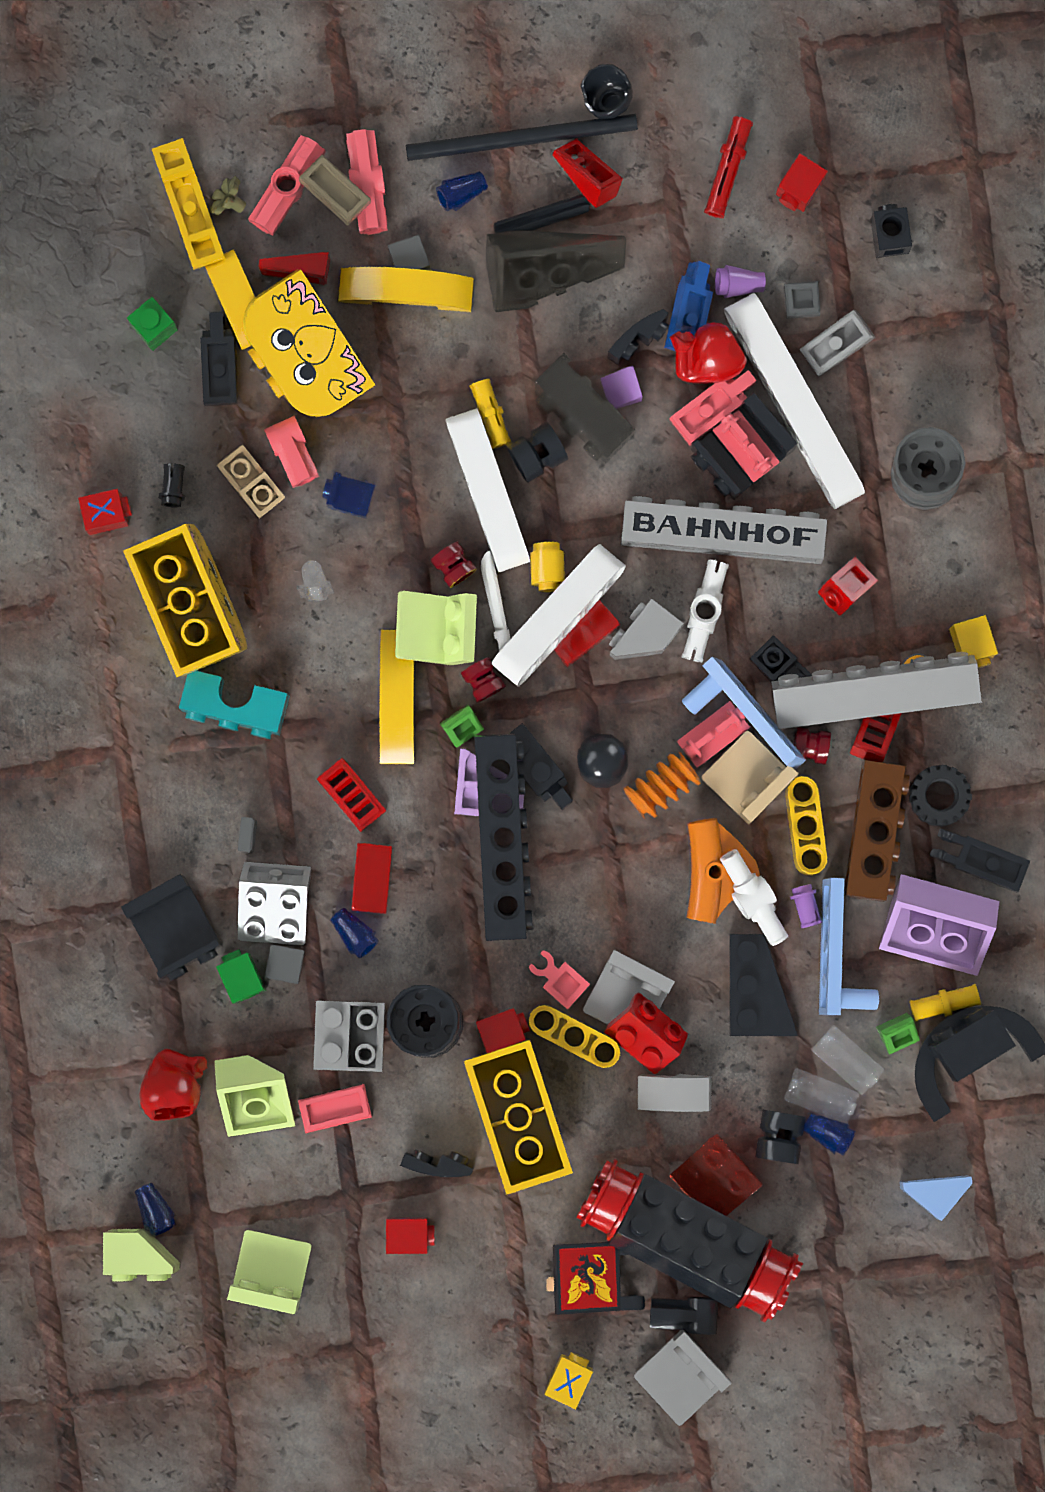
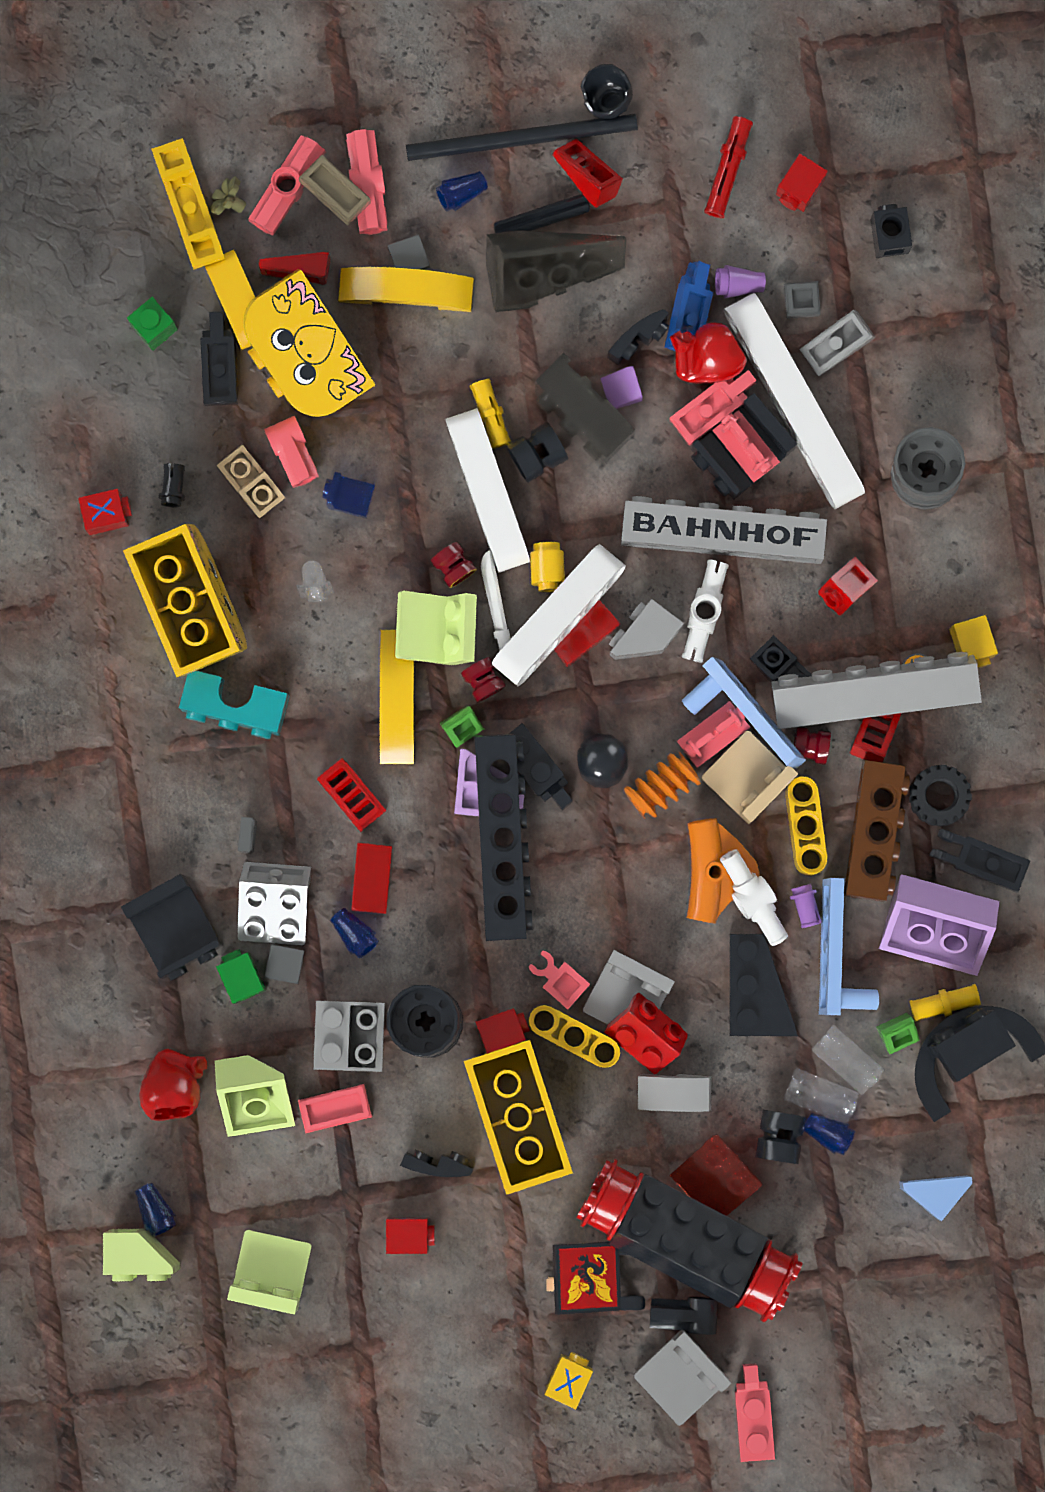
(754, 1417): none -> coral hinge

